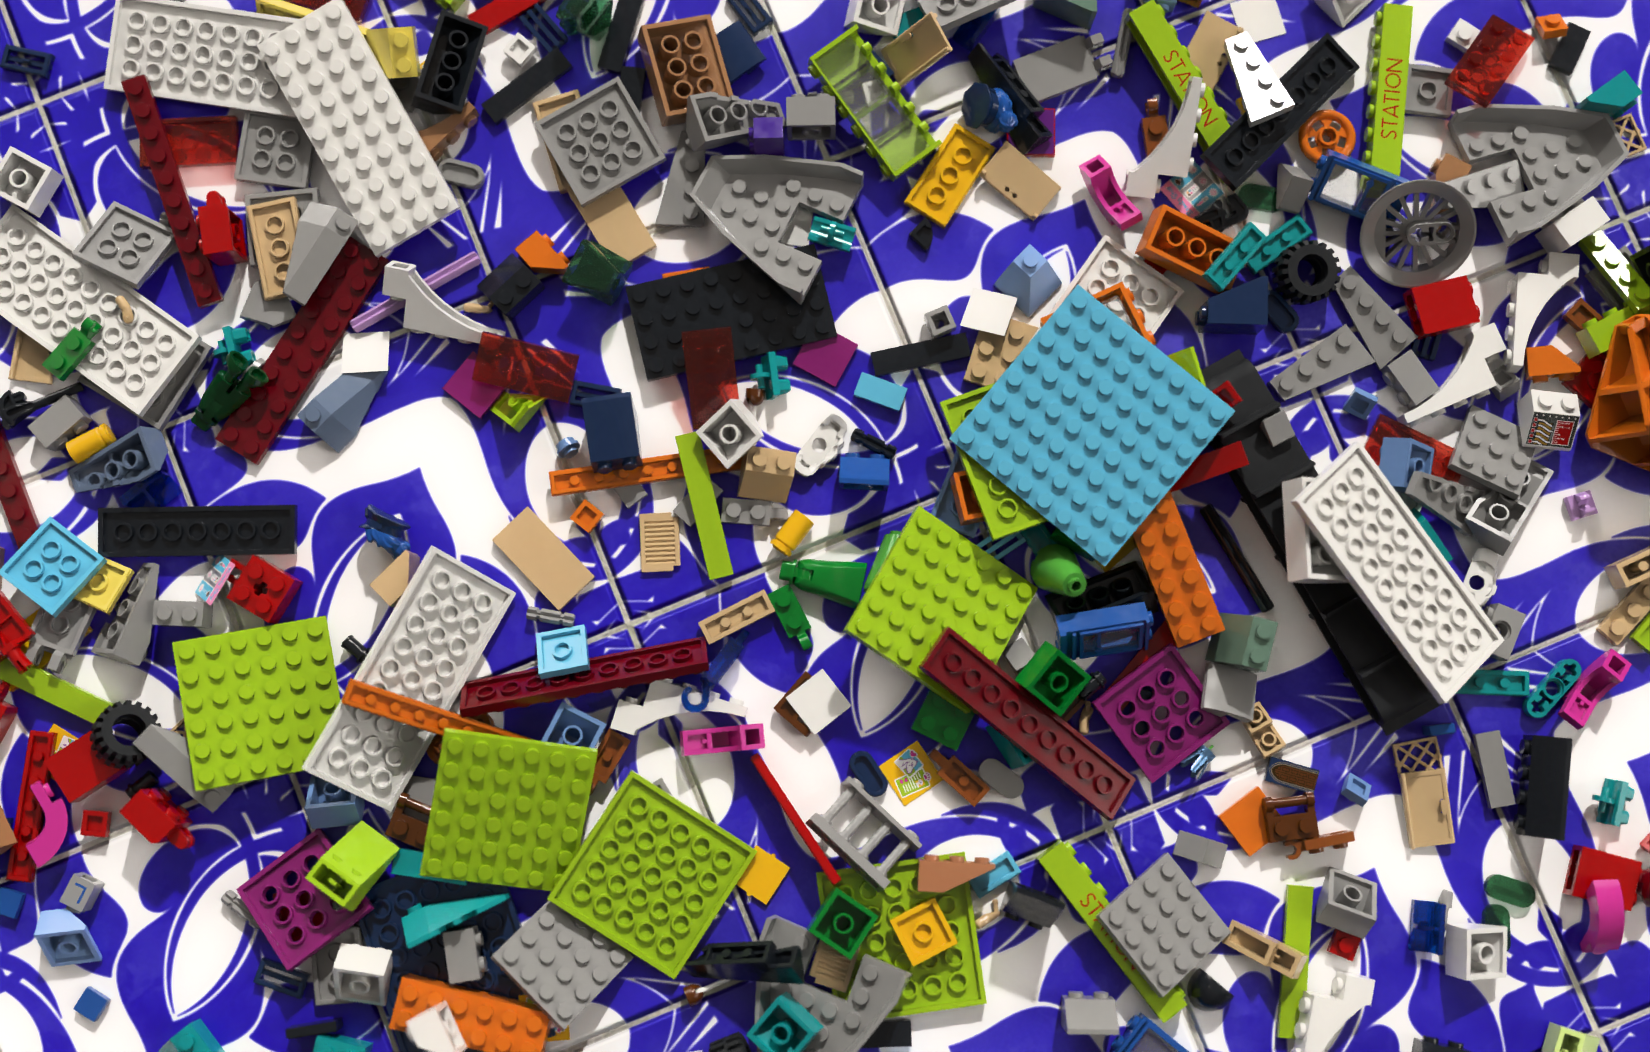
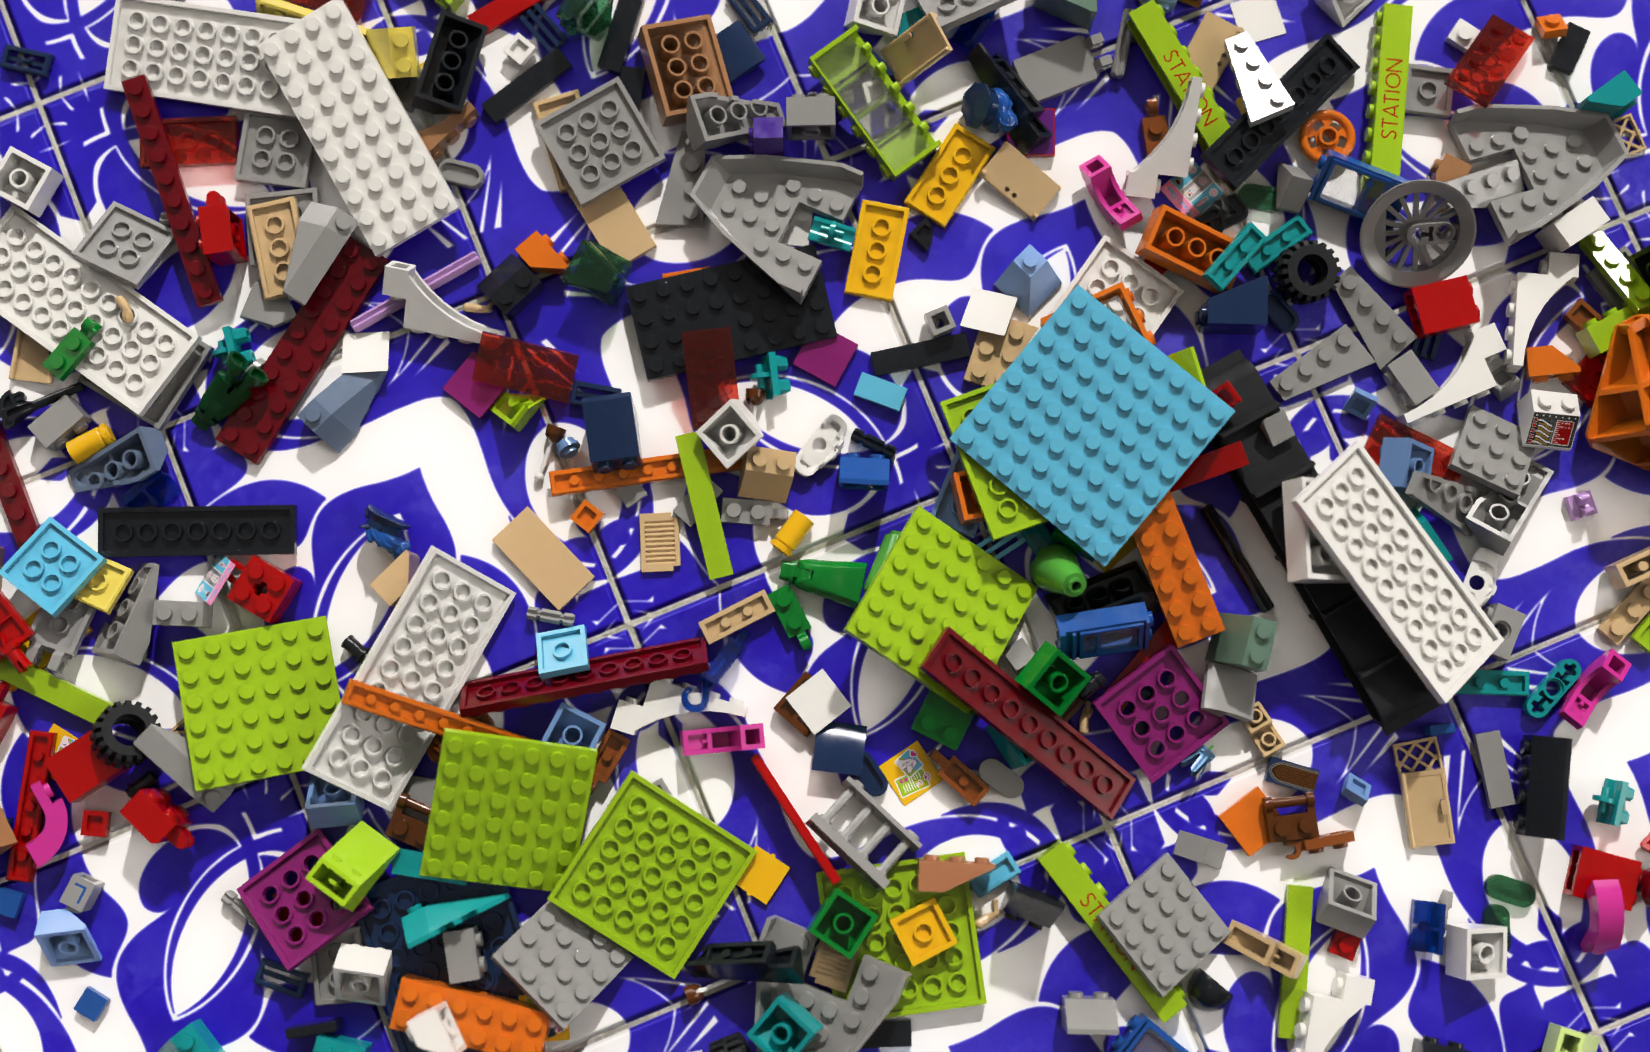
(554, 435): none -> hinge
(840, 749): none -> dark blue slope
(876, 251): none -> yellow tile

